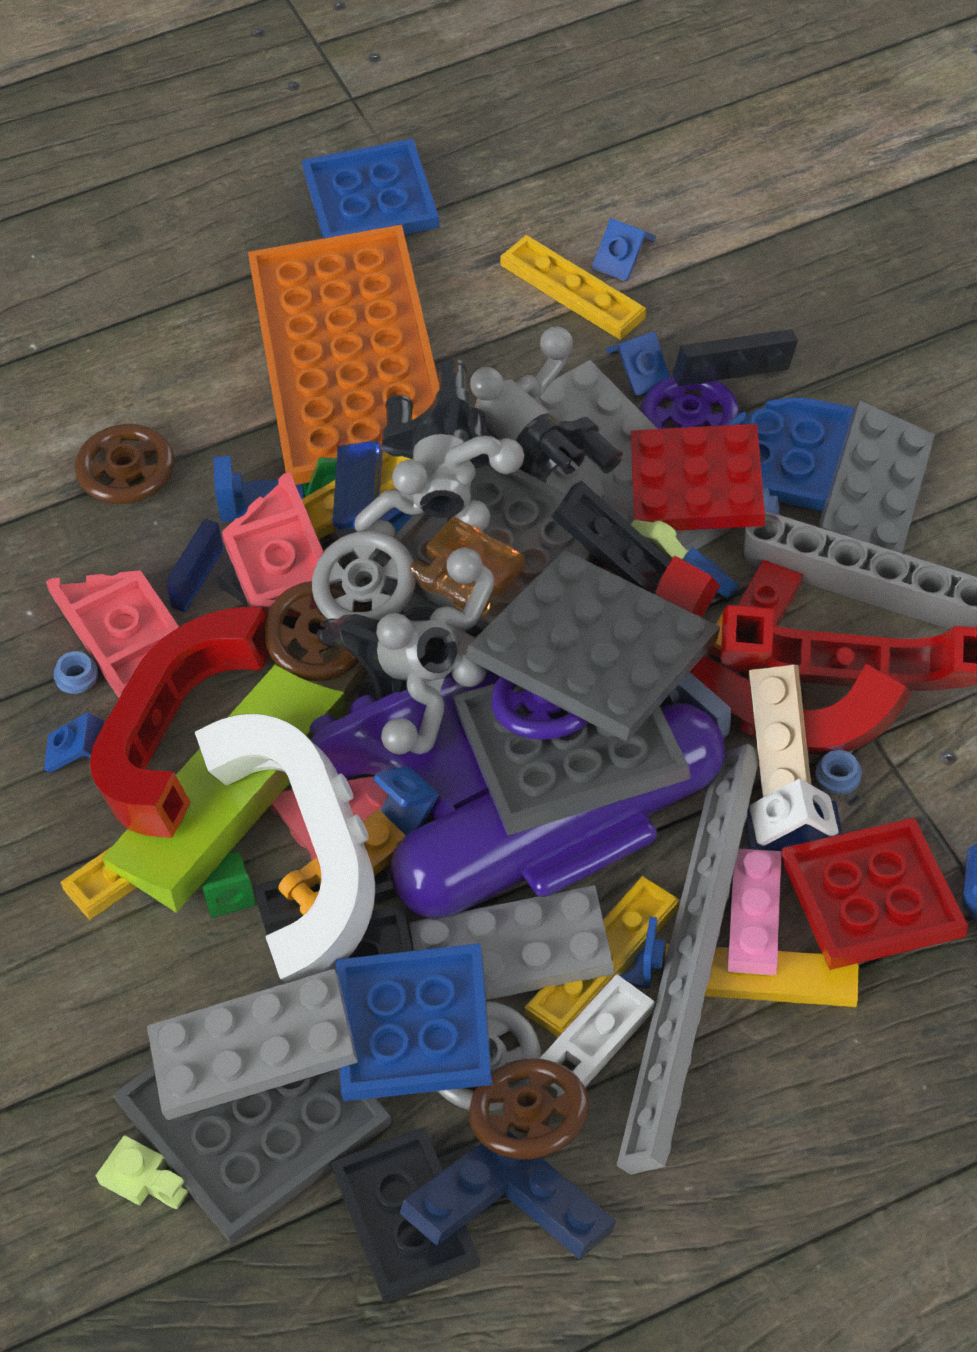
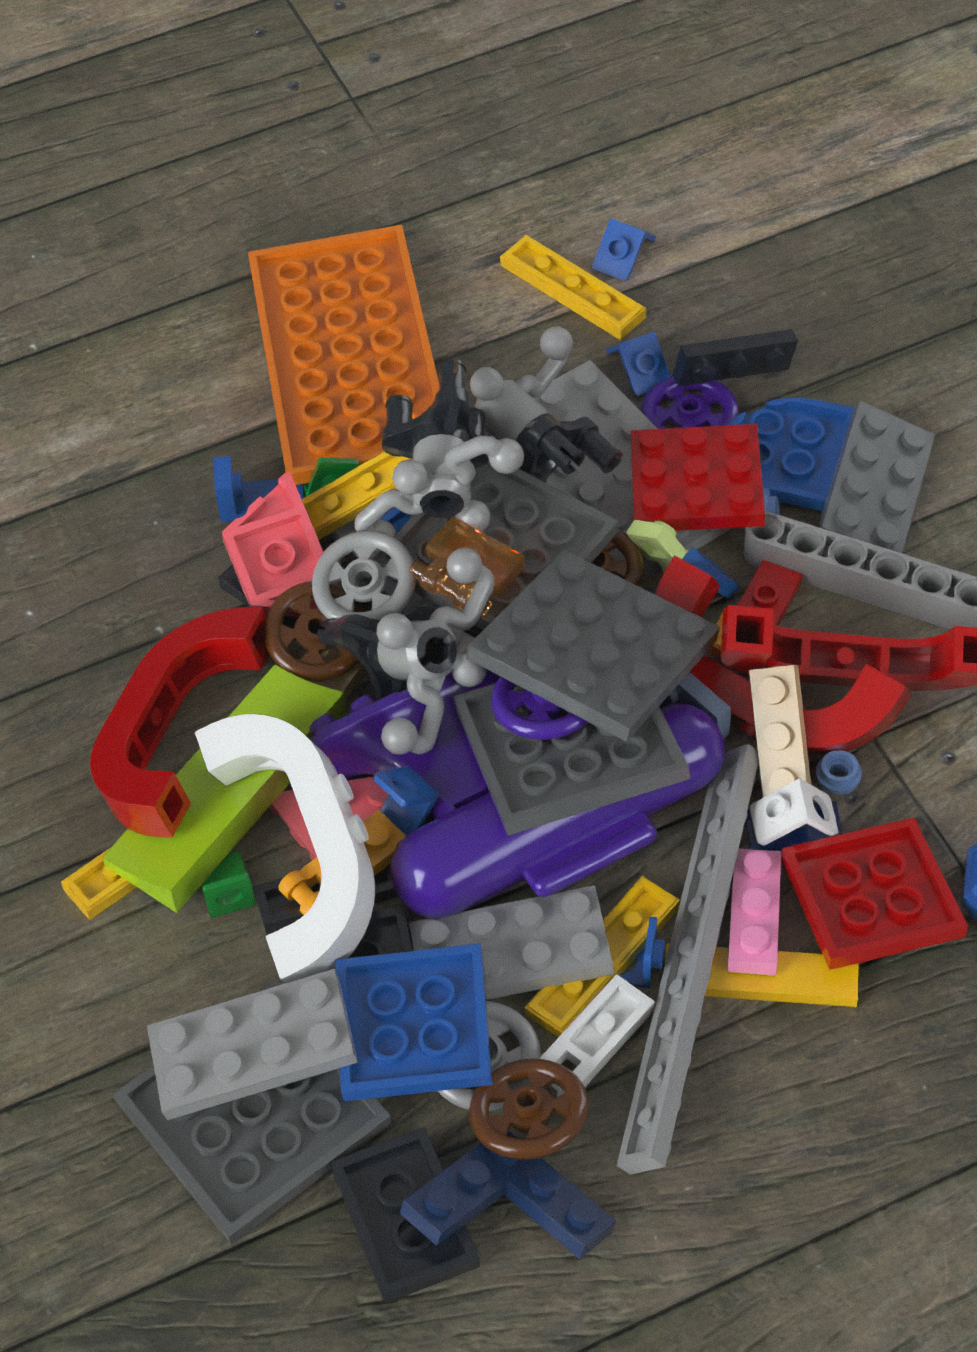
(71, 664): medium blue plate -> none
(72, 741): blue bracket -> none
(115, 620): coral wing -> none
(124, 463): reddish brown plate -> none
(139, 1171): yellowish green plate -> none
(194, 565): clear blue tile -> none
(356, 481): clear blue tile -> none
(370, 190): blue plate -> none
(610, 538): black plate -> none

